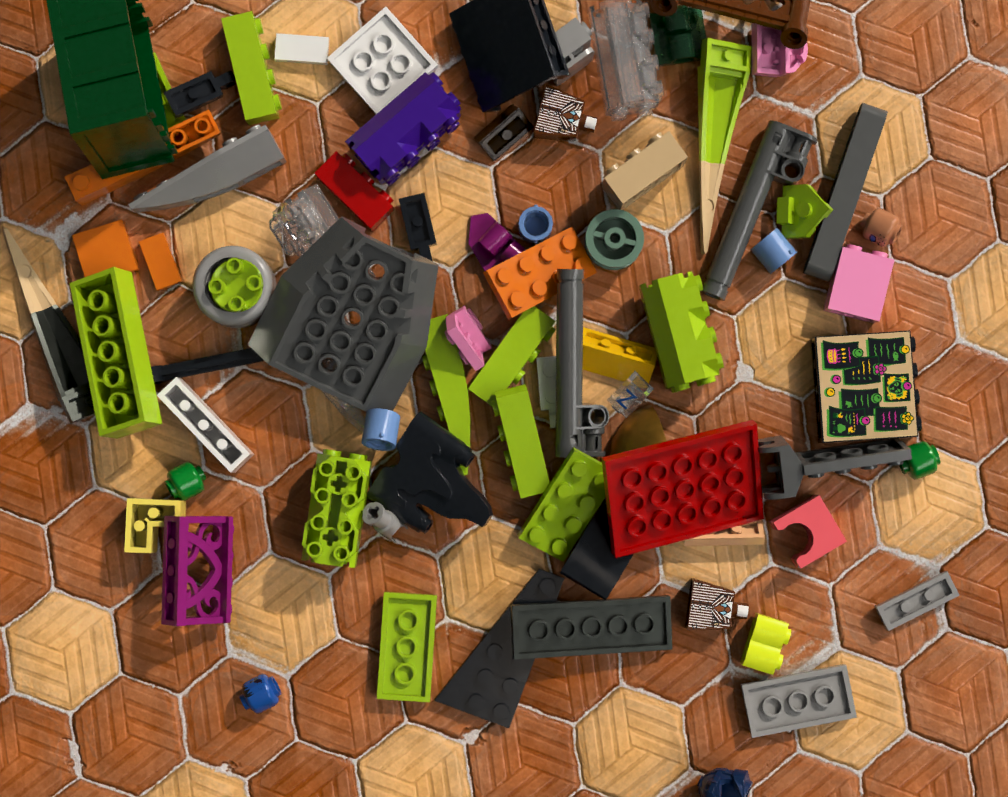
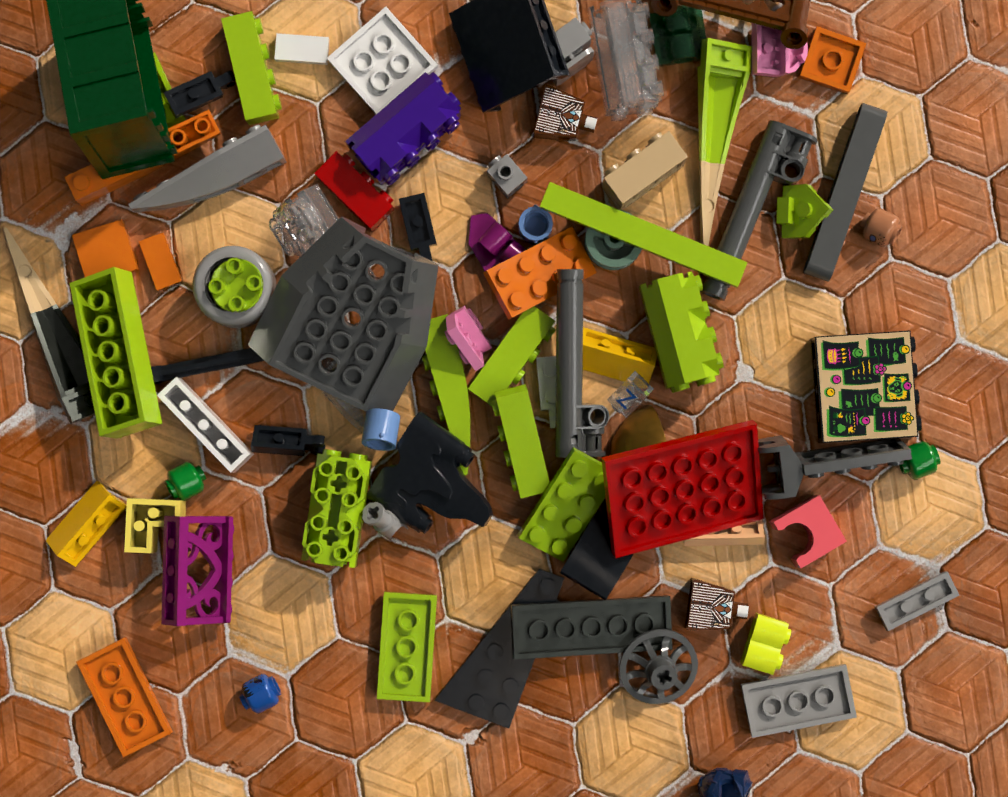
(85, 524): none -> yellow panel
(124, 696): none -> orange plate
(285, 441): none -> black plate
(503, 132): dark brown slope -> none
(506, 175): none -> light grey brick
(643, 235): none -> lime tile
(660, 669): none -> dark grey wheel
(773, 251): medium blue piece -> none
(832, 60): none -> orange tile
(859, 284): bright pink brick -> none

